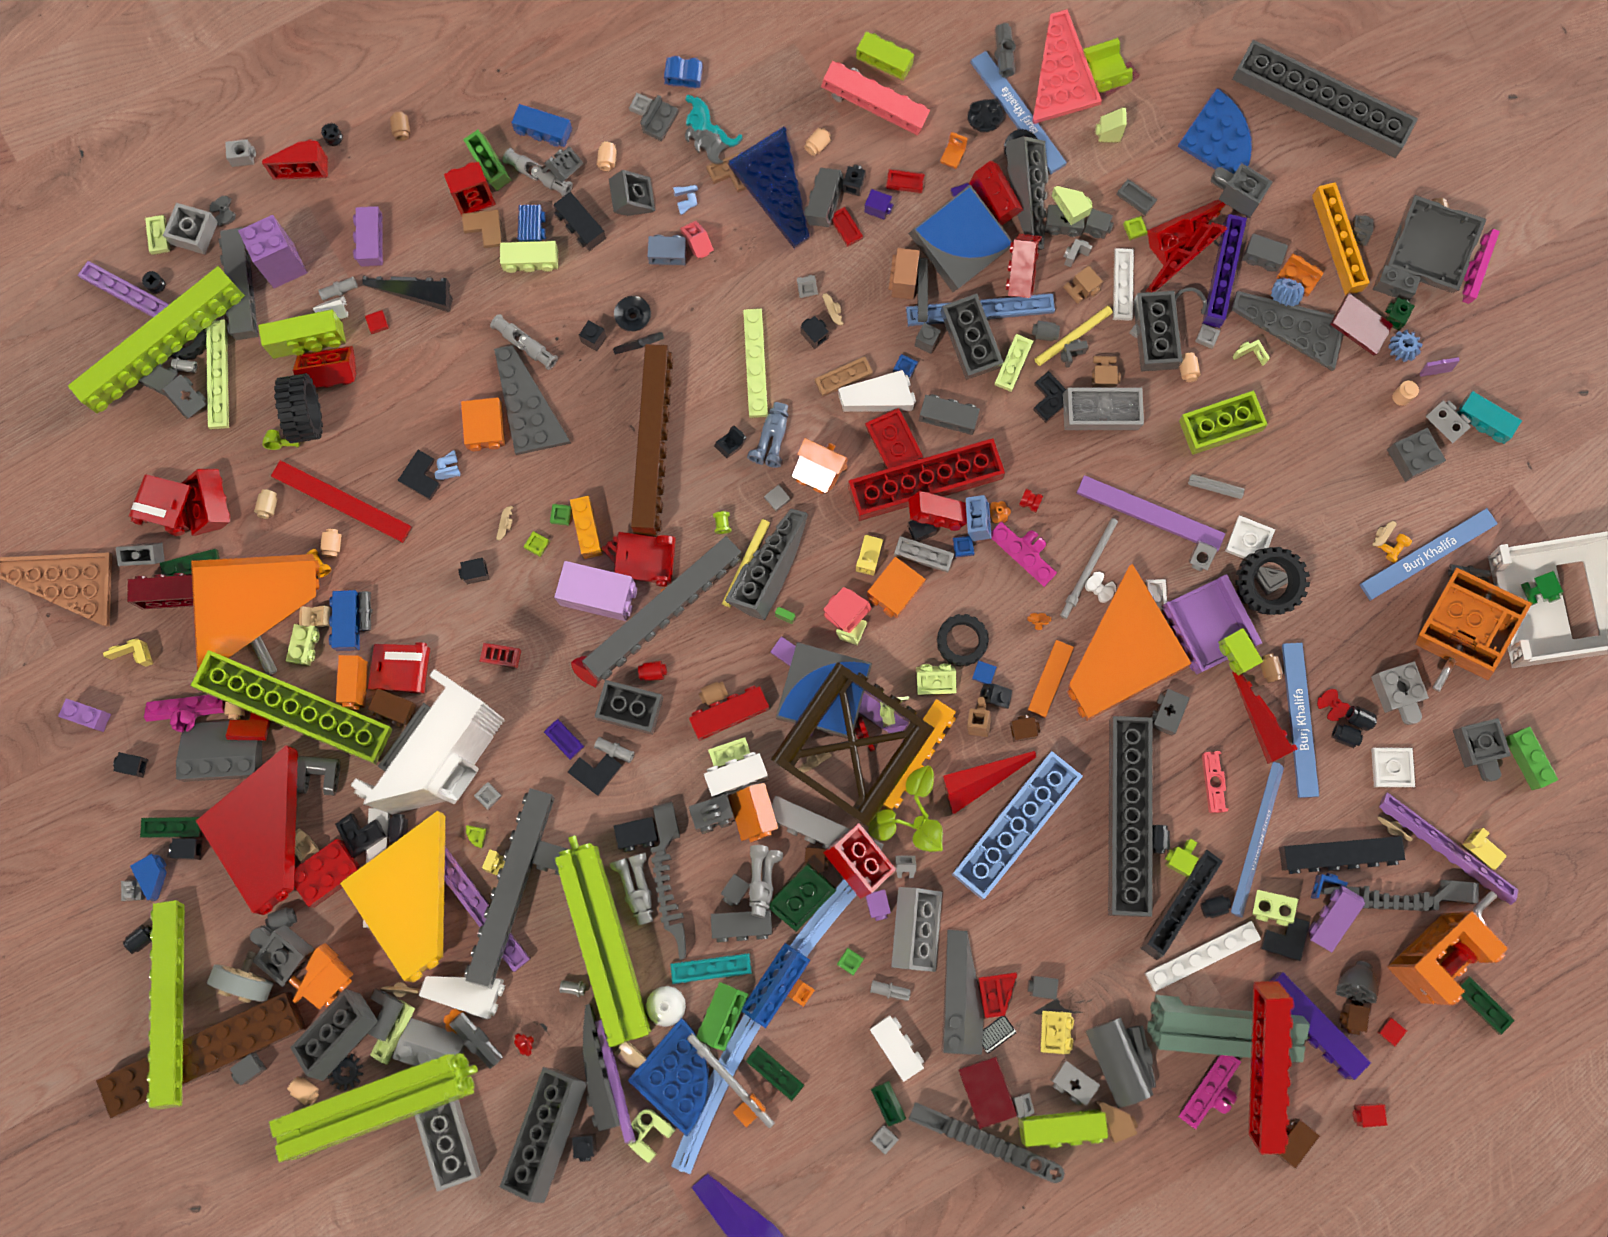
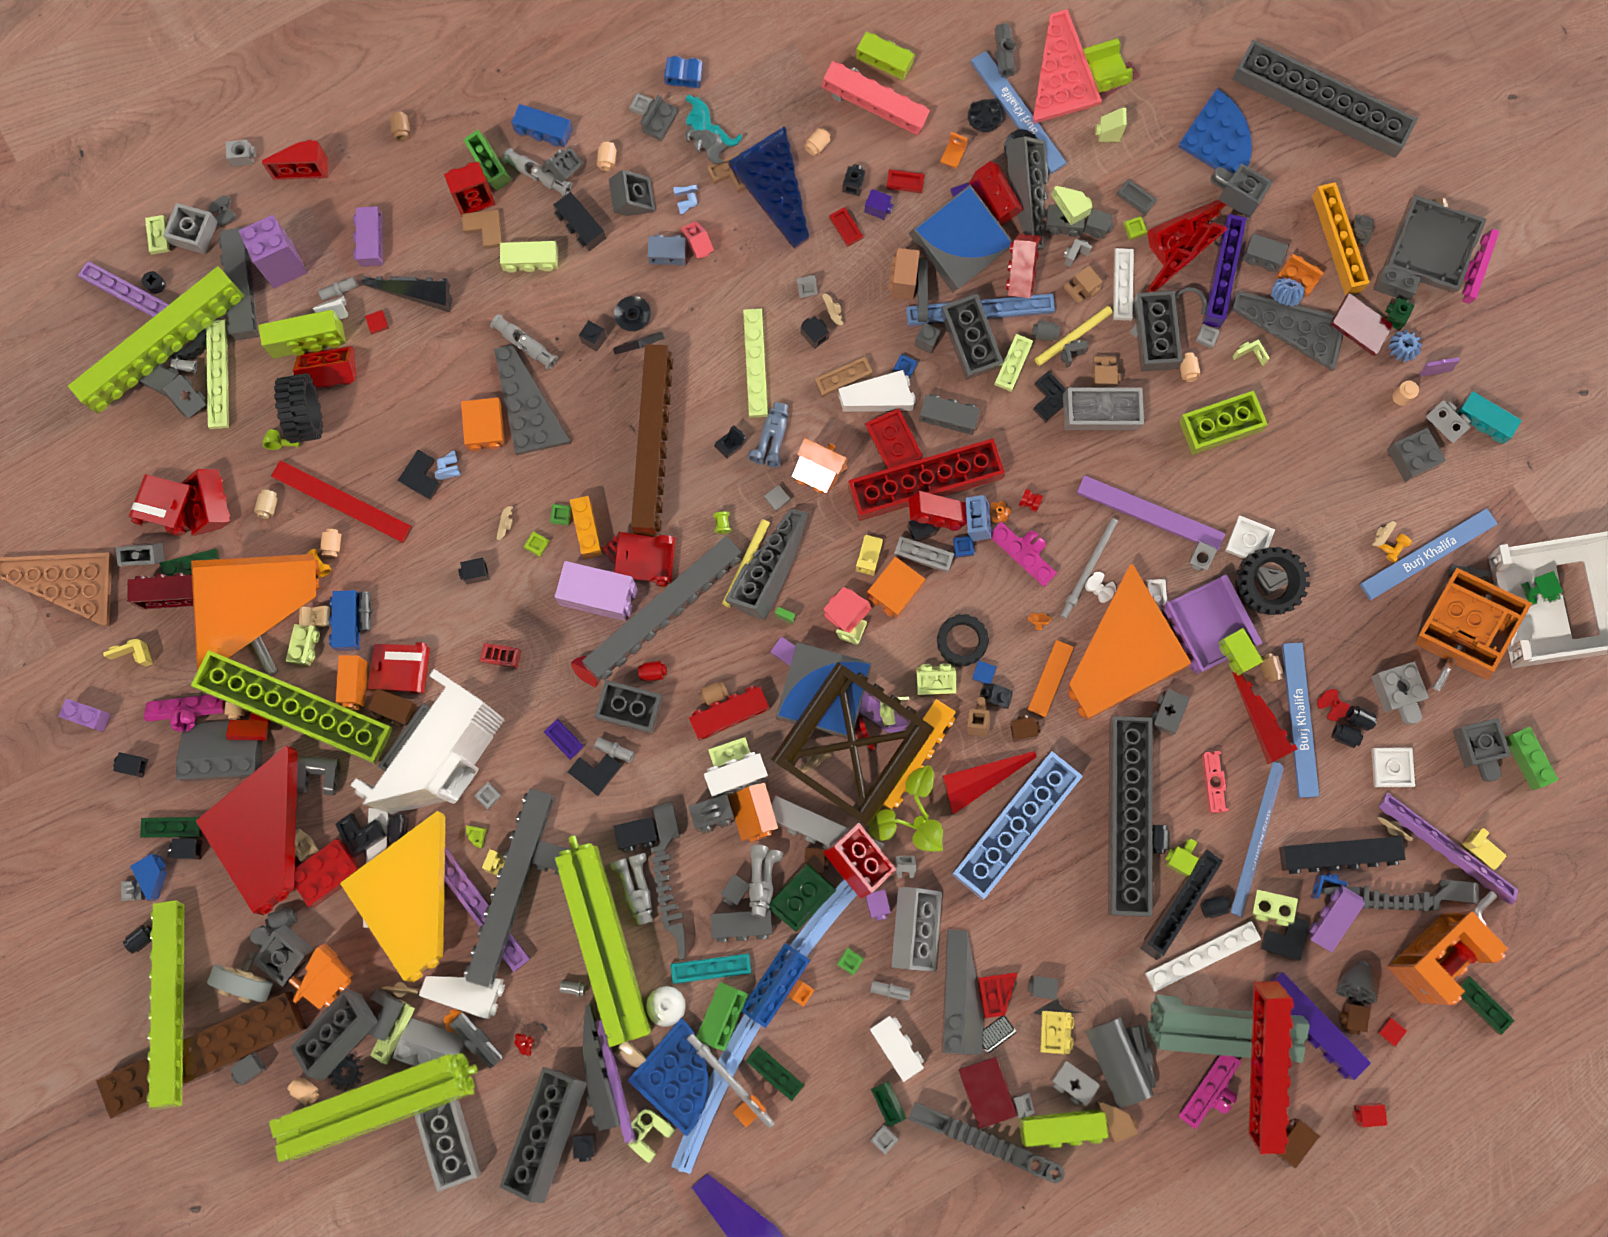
(331, 129): black wheel -> none
(531, 223): blue brick -> none
(824, 197): dark grey brick -> none
(1216, 486): light grey axle -> none

